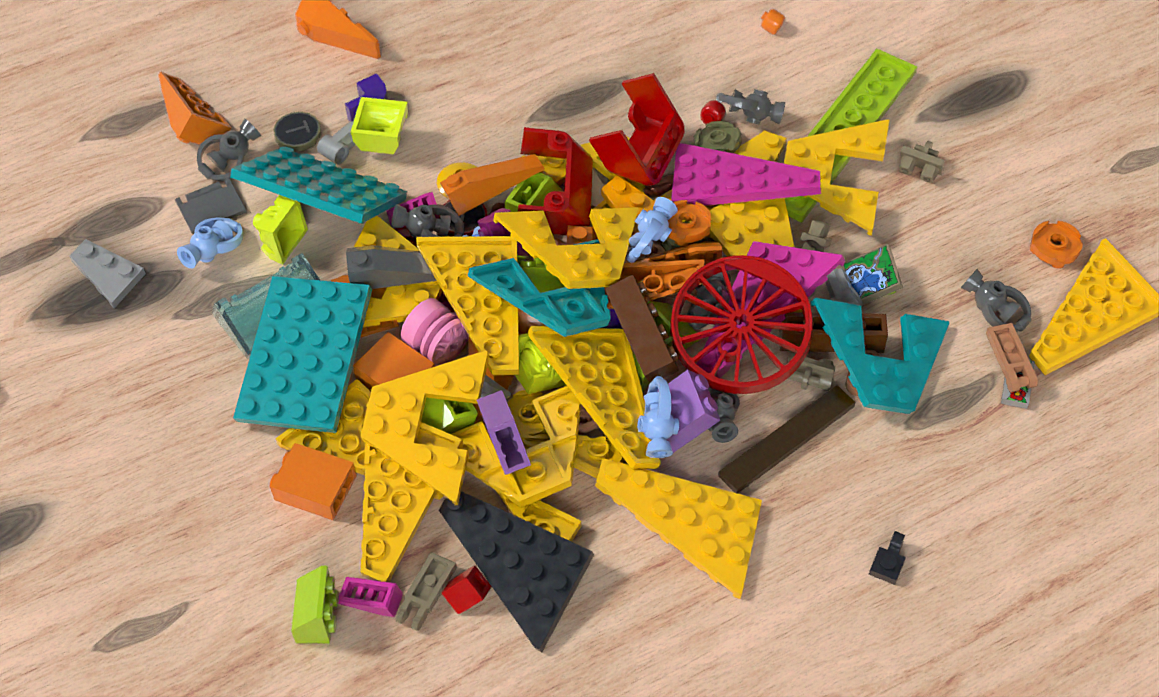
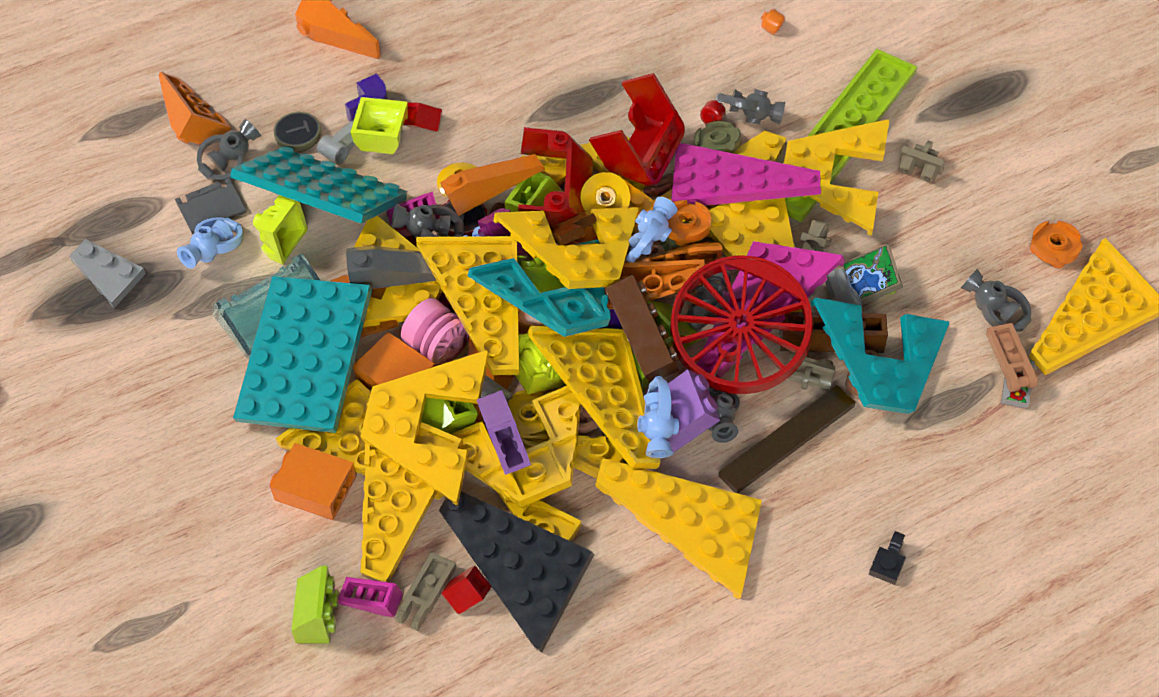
(423, 116): none -> red panel
(572, 228): none -> reddish brown tile
(601, 183): none -> yellow dish

